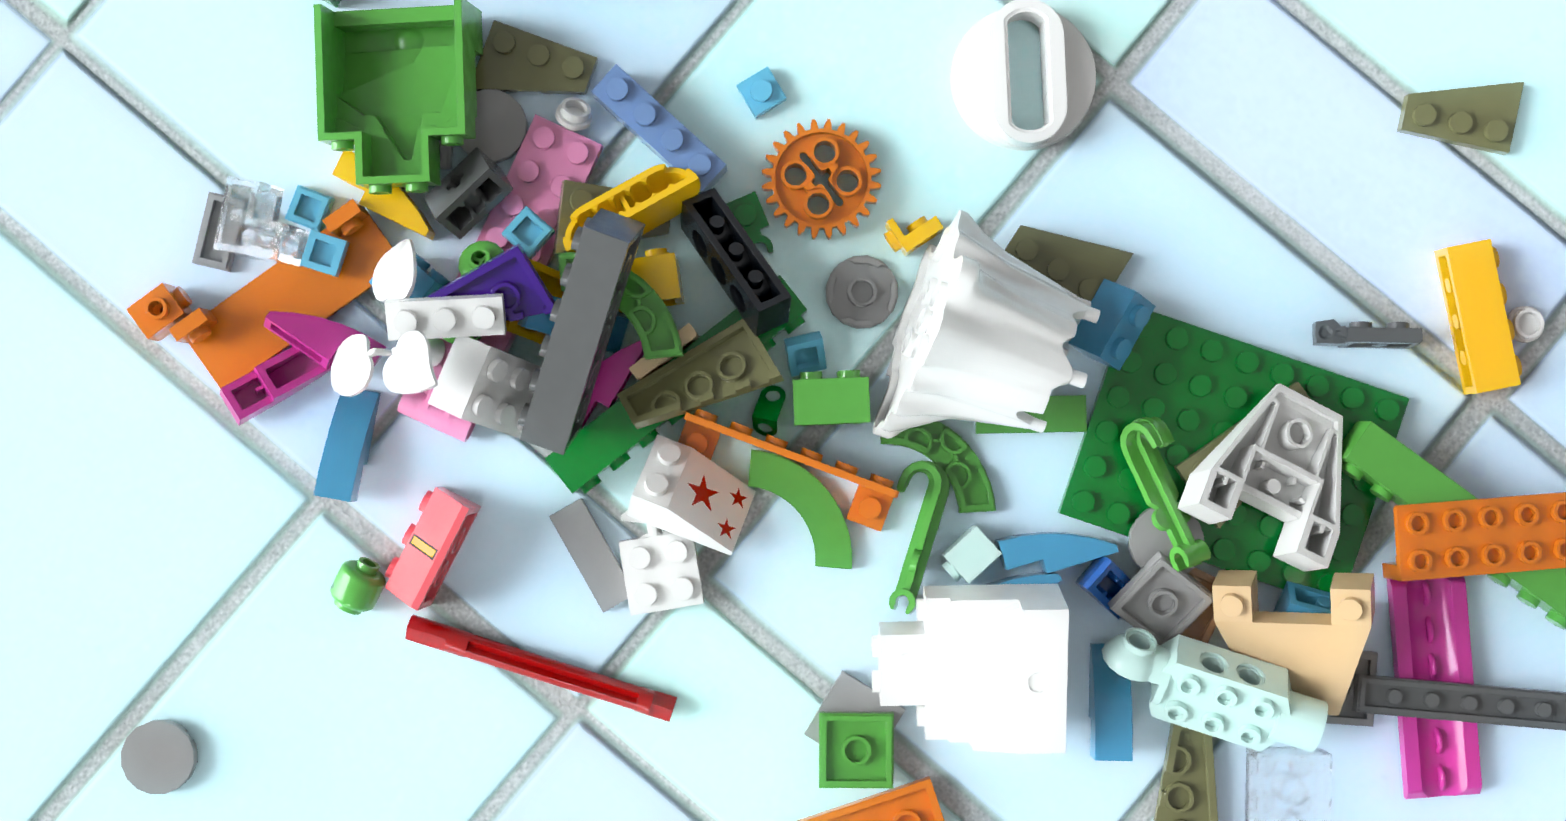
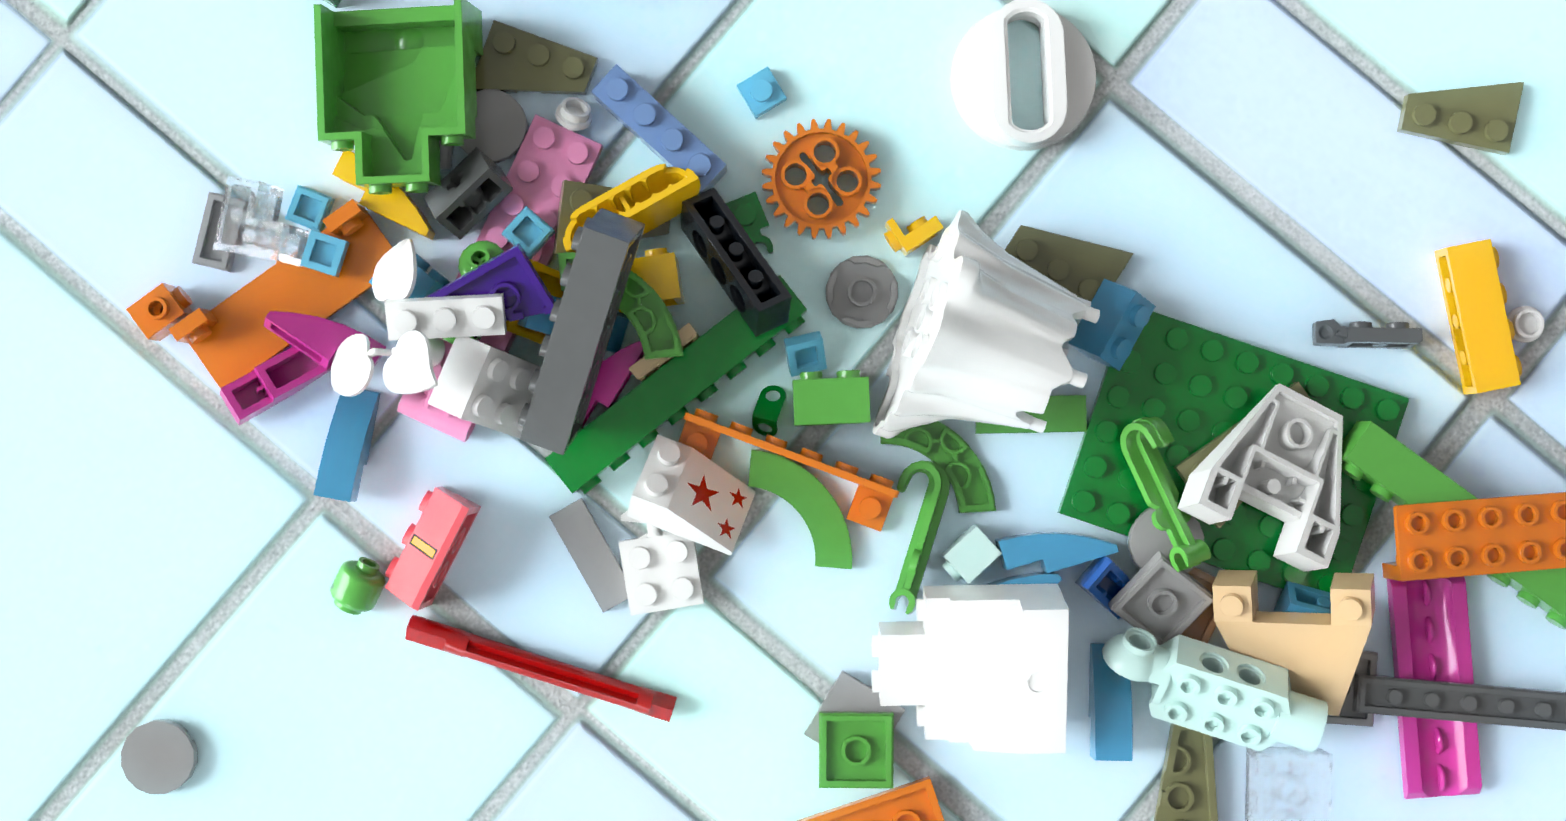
(708, 374): olive wing -> none

